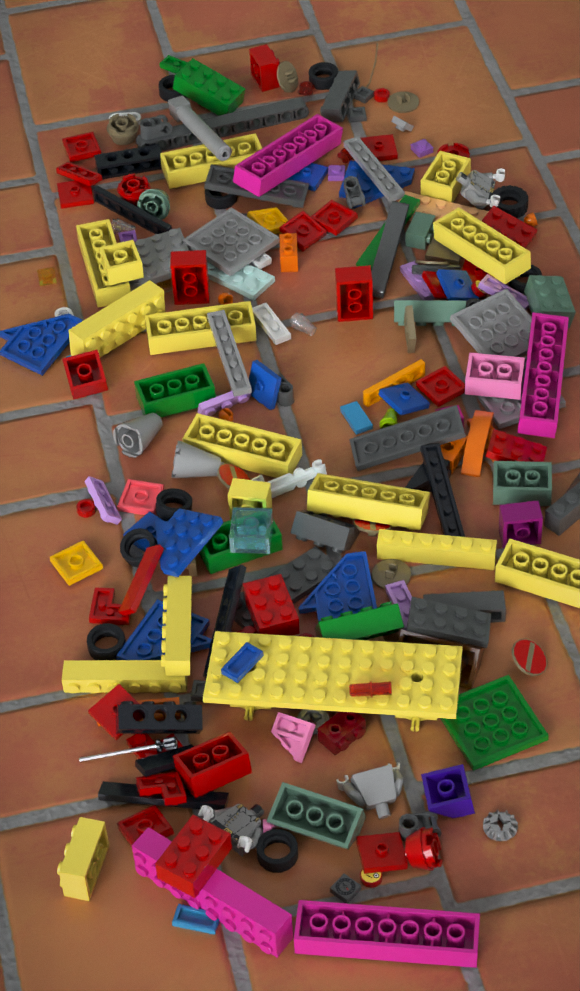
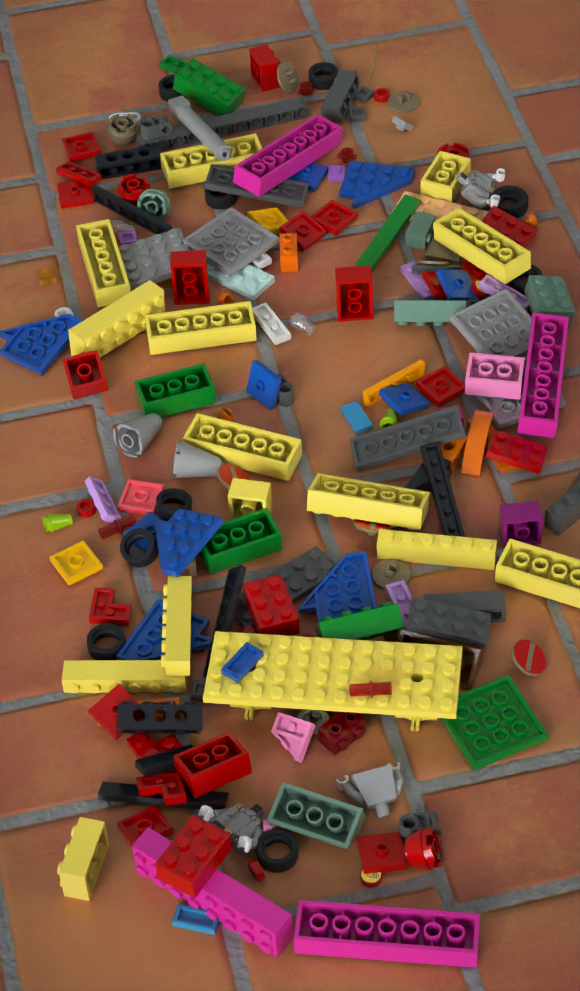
(54, 522): none -> lime cone
(117, 526): none -> clear red axle
(121, 262): light yellow brick -> none
(141, 580): red tile -> none
(168, 743): piece -> none
(226, 400): lavender plate -> none
(229, 353): light grey plate -> none
(251, 530): clear light blue brick -> none
(256, 870): none -> red tile
(298, 478): white piece -> none
(324, 531): dark grey slope -> none
(345, 888): dark grey tile -> none
(353, 192): dark grey piece -> none
(374, 169): light grey plate -> none
(382, 147): red plate -> none
(388, 247): dark grey beam -> none
(409, 327): dark tan tile -> none
(422, 148): medium lavender plate -> none
(448, 792): dark purple slope -> none
(492, 829): light grey gear -> none
(522, 482): sand green brick -> none

